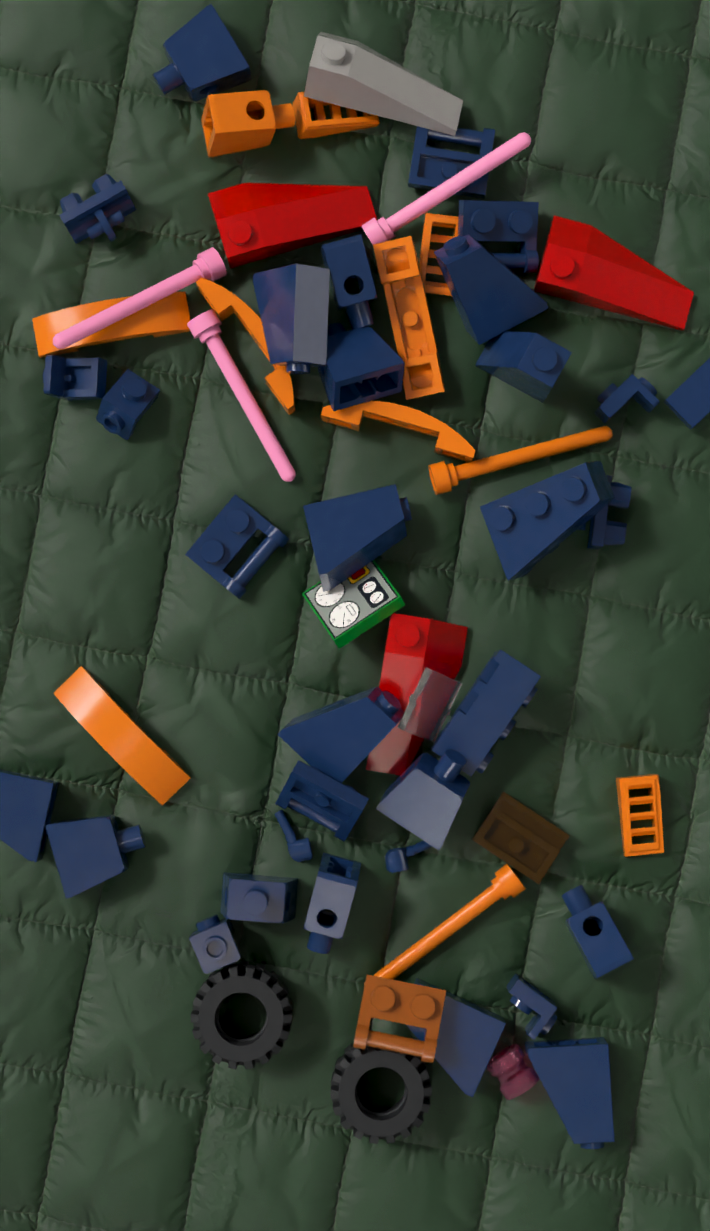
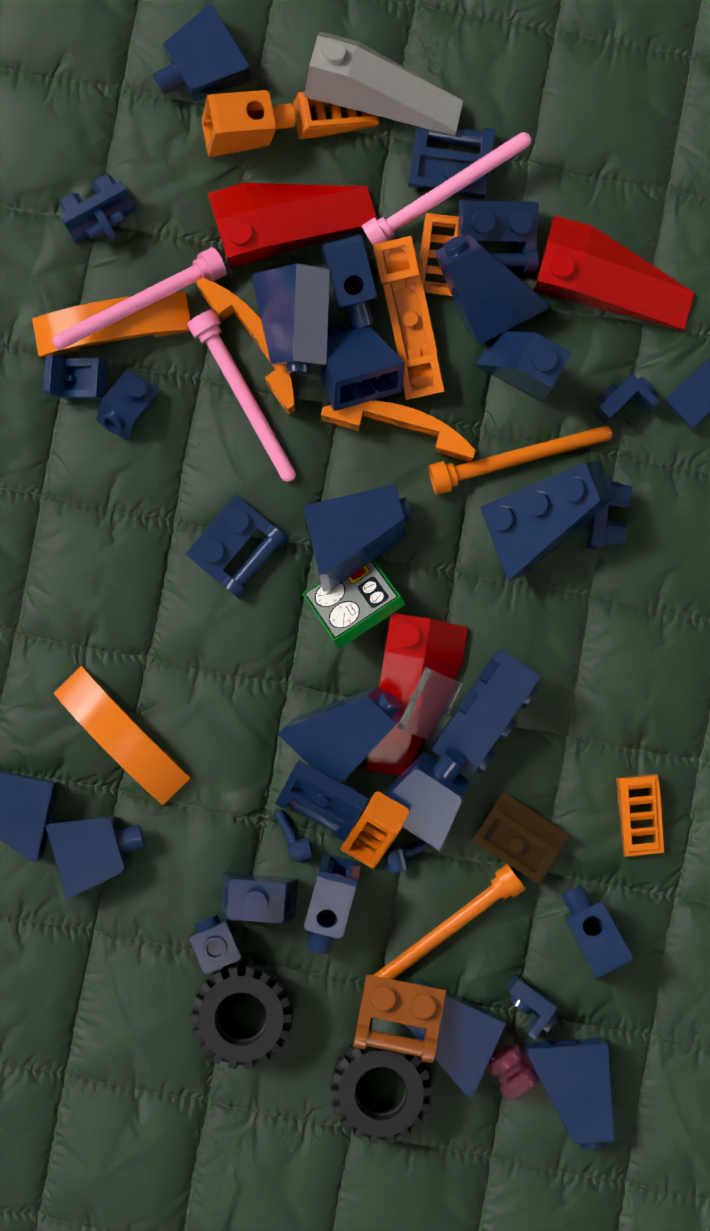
(375, 827): none -> orange slope

